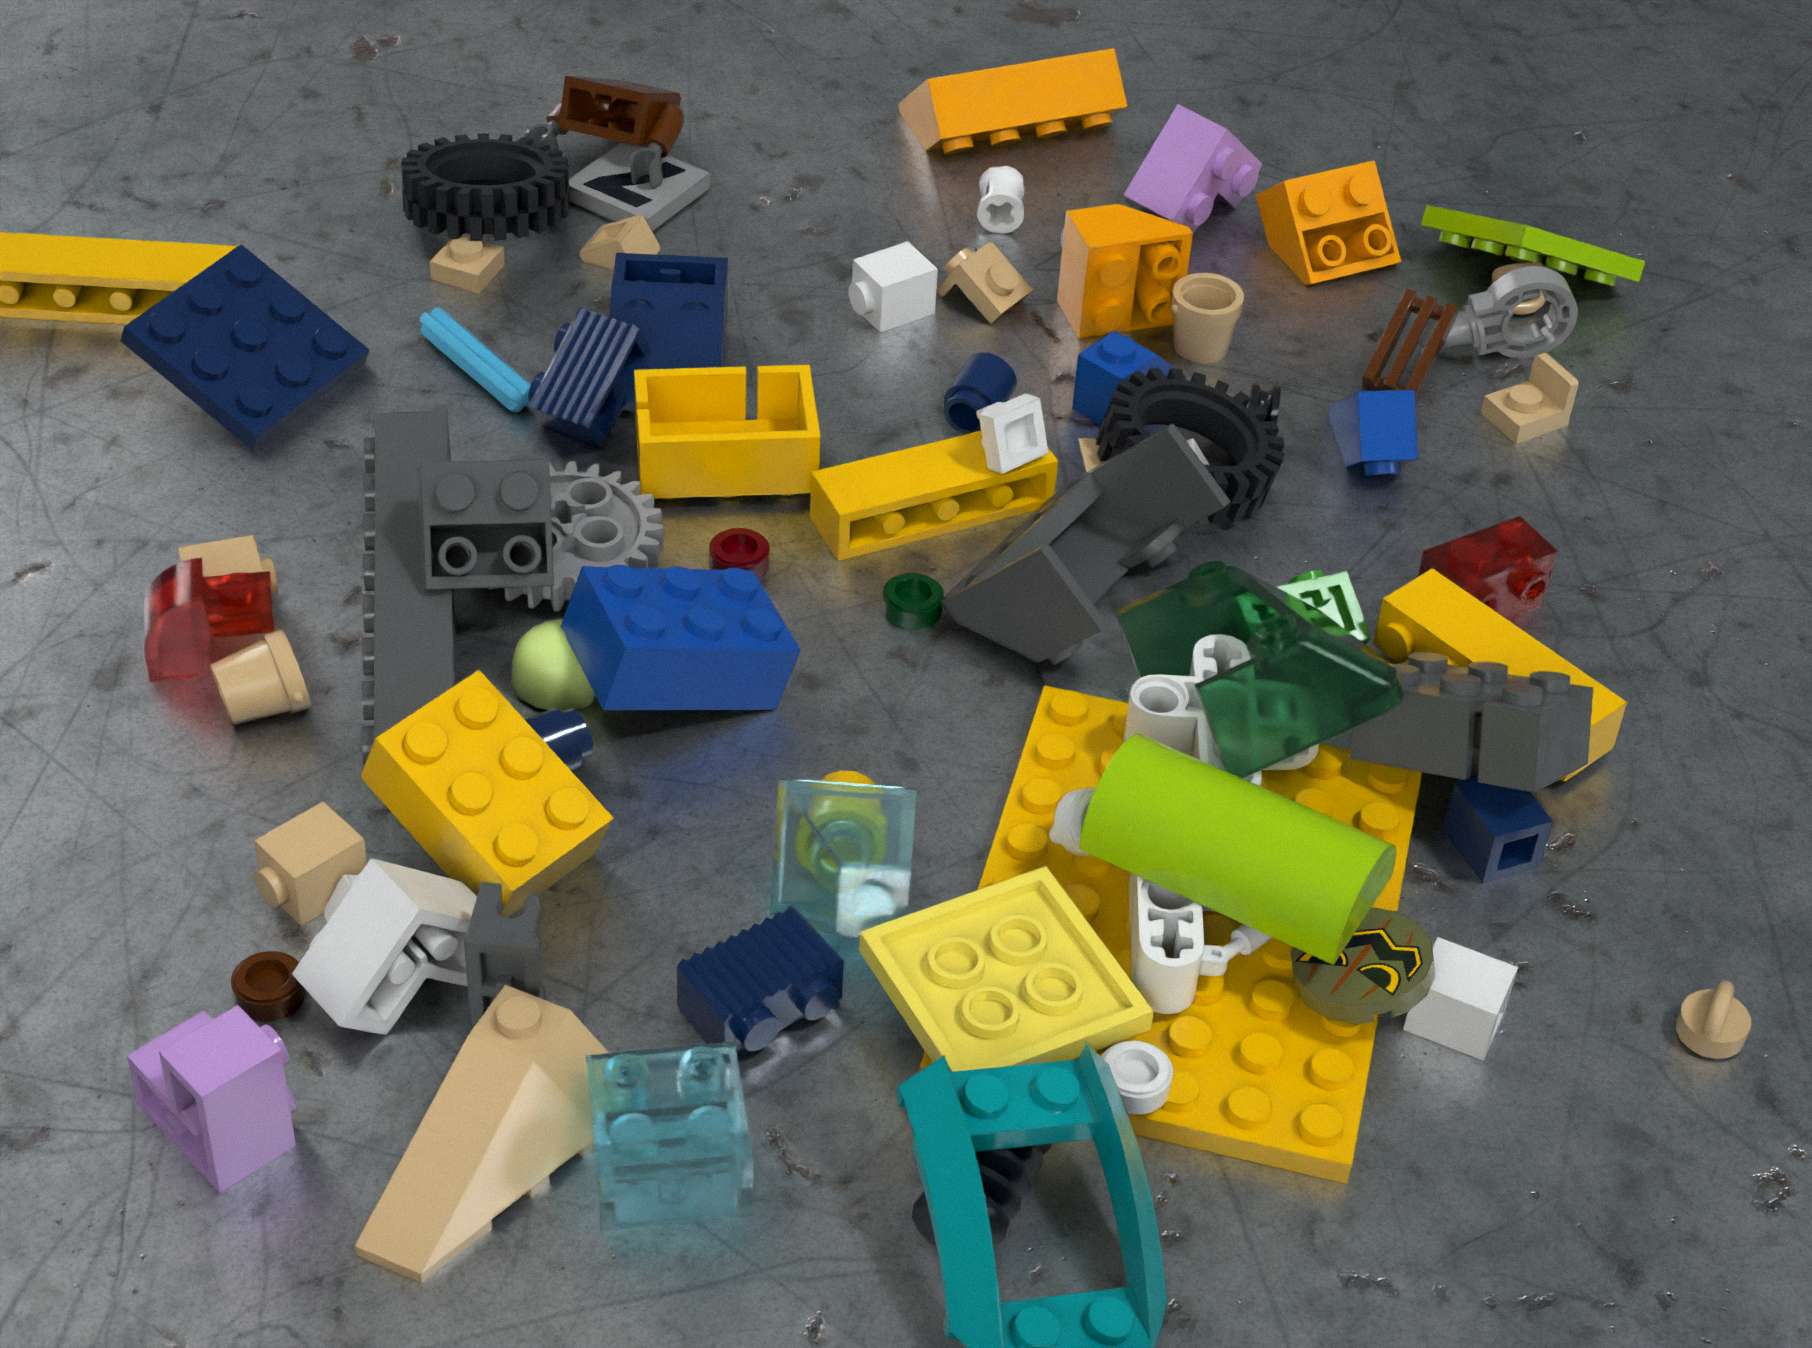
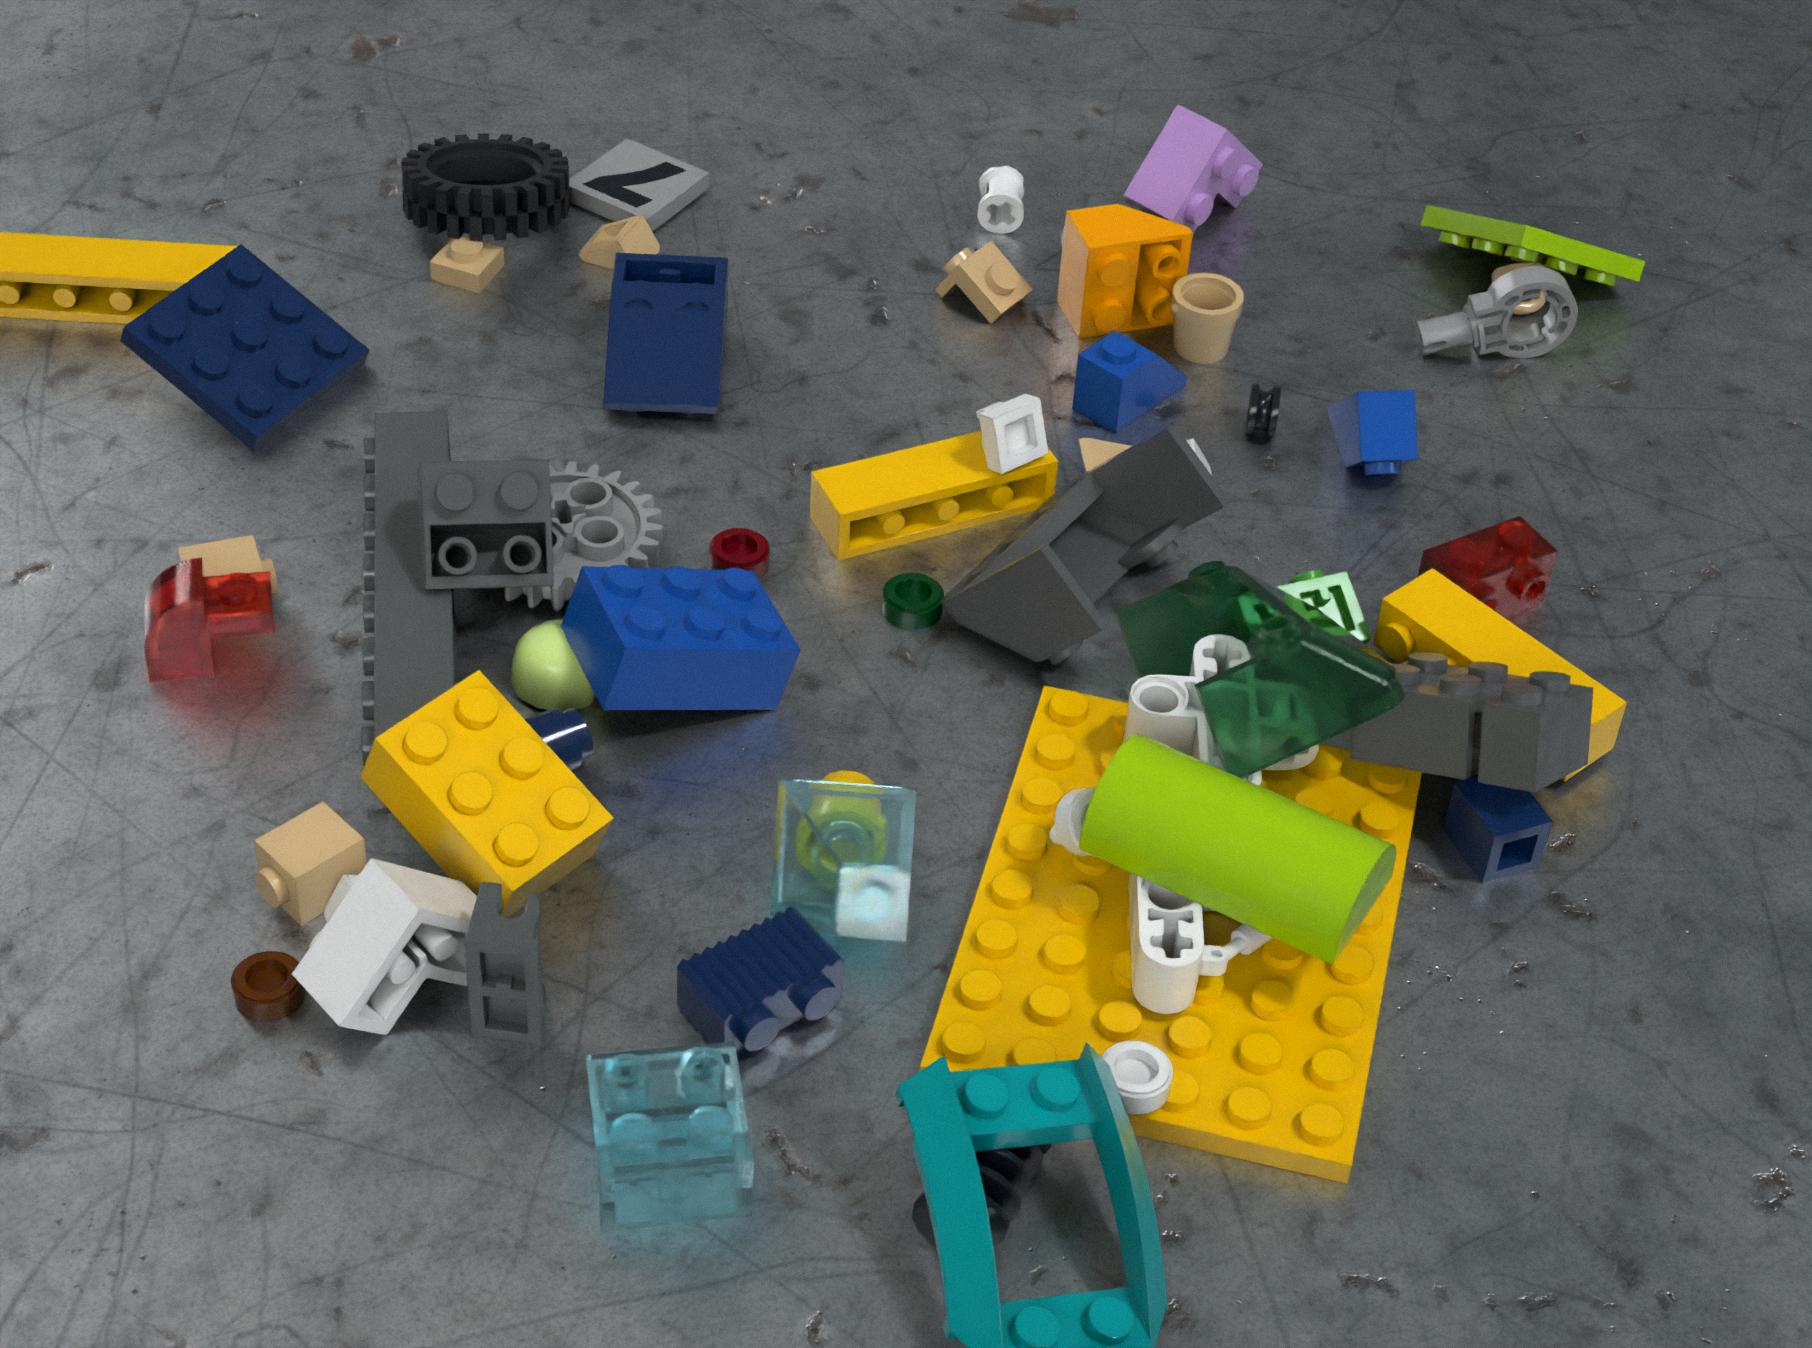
(218, 1093): lavender brick -> none
(261, 680): tan piece -> none
(476, 359): medium azure axle -> none
(492, 1134): tan wedge -> none
(588, 376): dark blue brick -> none
(619, 113): reddish brown torso -> none
(698, 436): yellow piece -> none
(893, 286): white brick -> none
(978, 384): dark blue brick -> none
(1005, 977): light yellow plate -> none
(1015, 101): light orange slope -> none
(1208, 413): black tyre -> none
(1330, 223): light orange slope -> none
(1379, 971): olive tile -> none
(1425, 310): reddish brown tile -> none
(1463, 1000): white brick -> none
(1534, 405): tan bracket -> none
(1714, 1022): tan tile -> none

